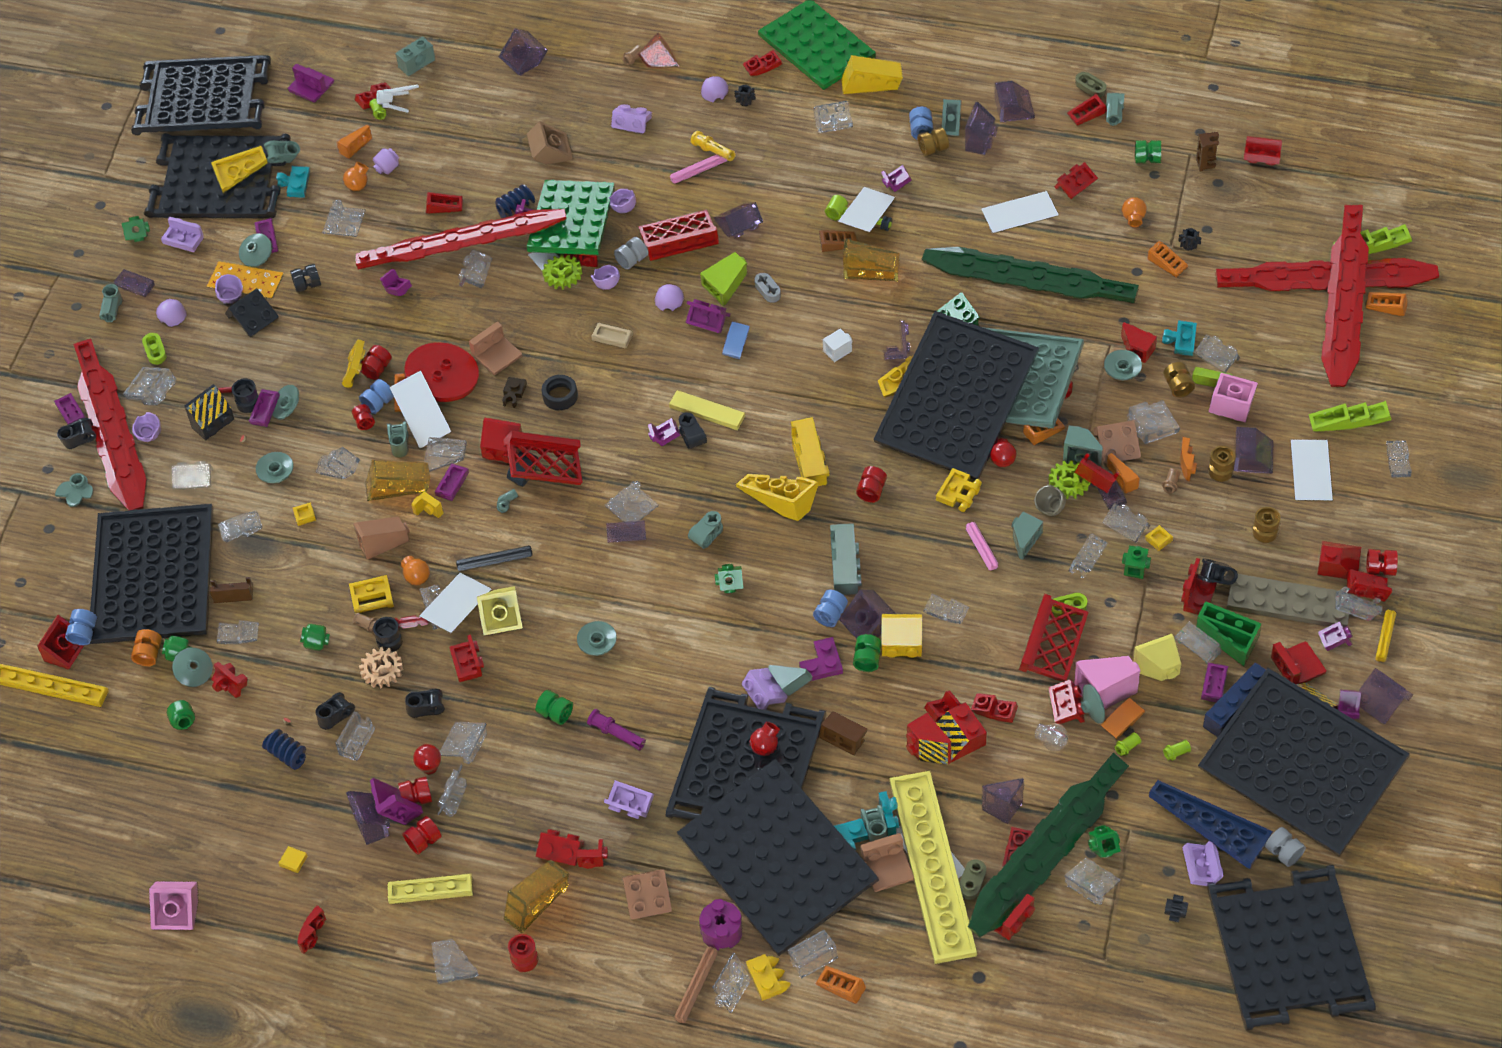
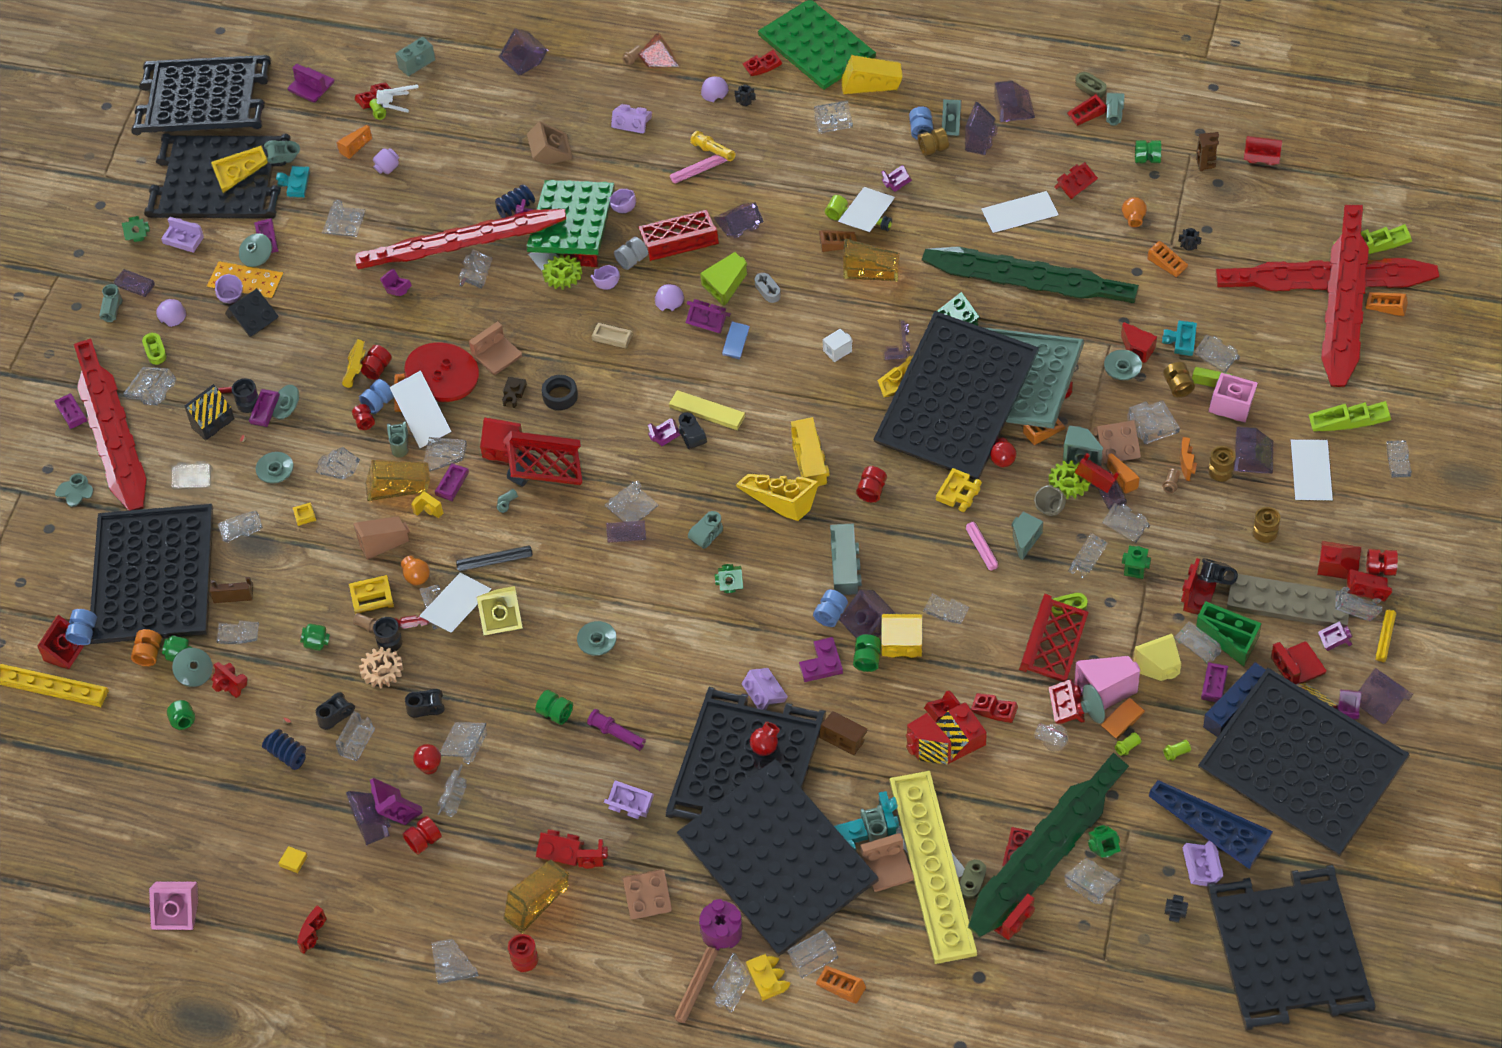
(76, 434): black piece -> none
(146, 427): lavender hair -> none
(298, 277): black wheel -> none
(356, 177): orange piece -> none
(417, 791): red wheel -> none
(430, 888): light yellow tile -> none
(437, 203): red slope -> none
(466, 661): red bracket -> none
(790, 678): slope -> none
(1003, 799): slope -> none
(1159, 538): yellow tile -> none
(1282, 844): light grey wheel -> none

